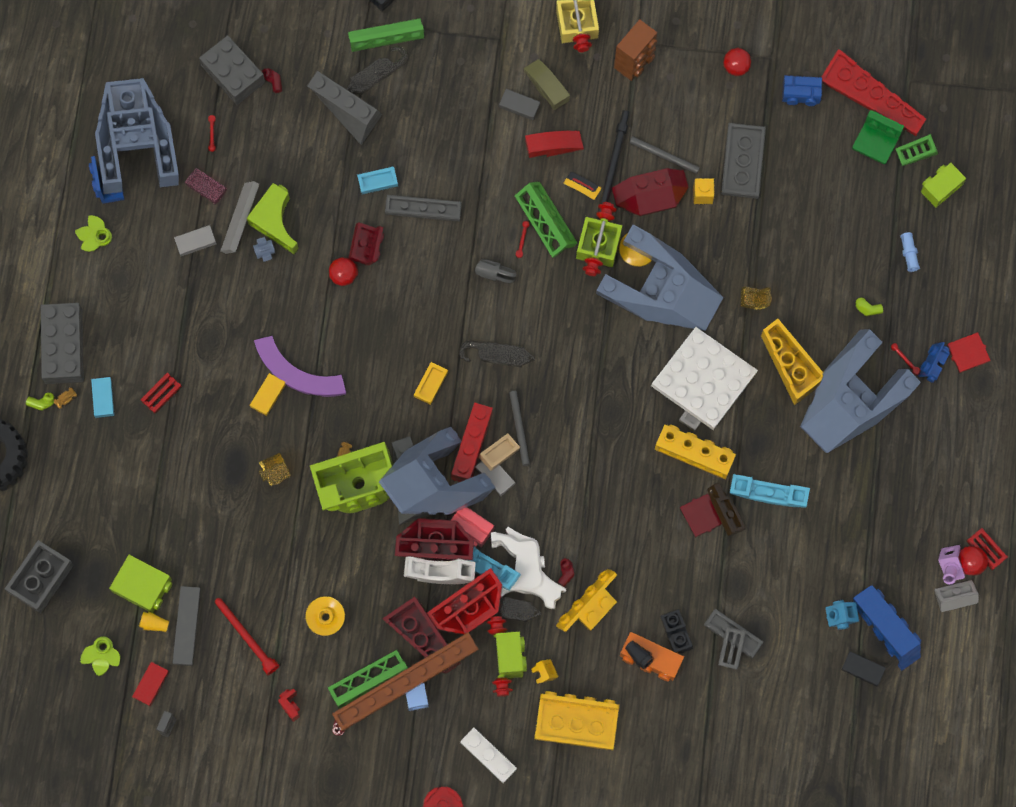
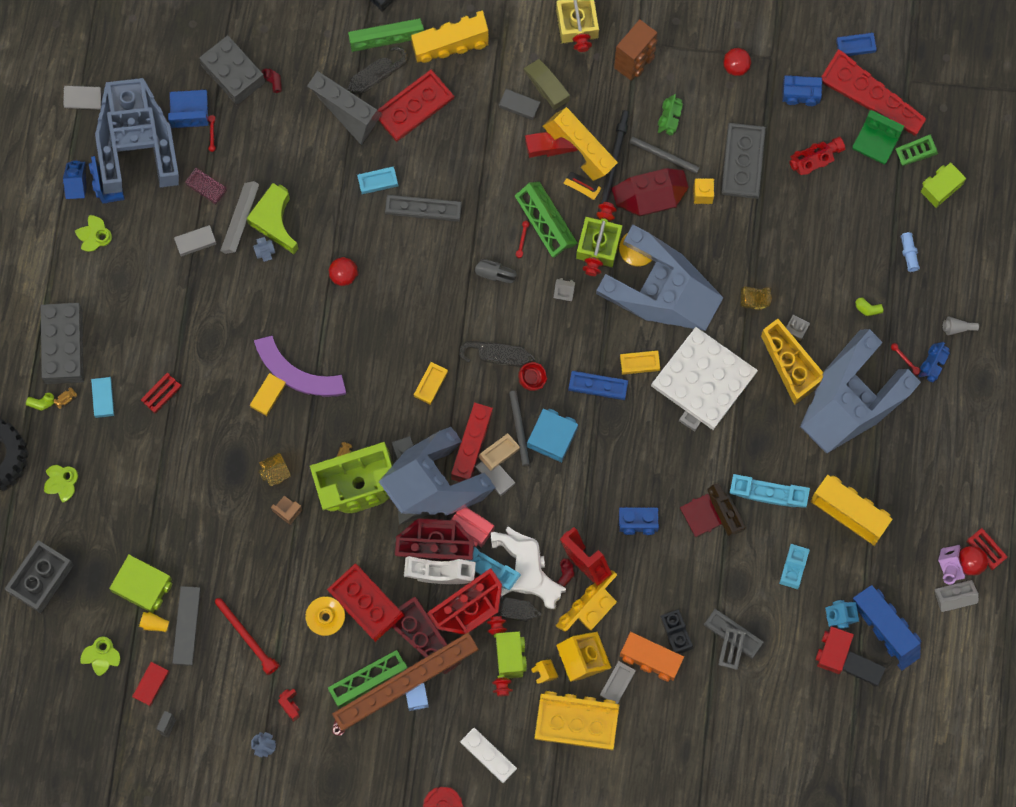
(59, 484): none -> lime plate
(75, 180): none -> blue slope
(82, 97): none -> light grey slope
(188, 109): none -> blue bracket
(263, 744): none -> sand blue gear
(287, 509): none -> medium nougat panel
(365, 602): none -> red tile
(366, 244): dark red bracket -> none
(414, 105): none -> red tile
(451, 38): none -> yellow wedge
(532, 376): none -> red hair
(552, 435): none -> dark azure brick
(564, 289): none -> light grey tile
(583, 656): none -> yellow slope
(594, 567): none -> red panel
(597, 158): none -> yellow arch
(598, 385): none -> blue tile
(617, 682): none -> light grey tile
(638, 520): none -> blue bracket
(640, 362): none -> yellow tile
(640, 655): black cone -> none
(671, 107): none -> bright green hinge
(695, 451): yellow brick -> none
(794, 566): none -> medium azure slope
(797, 327): none -> light grey tile
(812, 160): none -> red brick
(834, 650): none -> red brick
(851, 509): none -> yellow piece
(857, 44): none -> blue tile
(954, 326): none -> light grey cone
(968, 352): red piece -> none

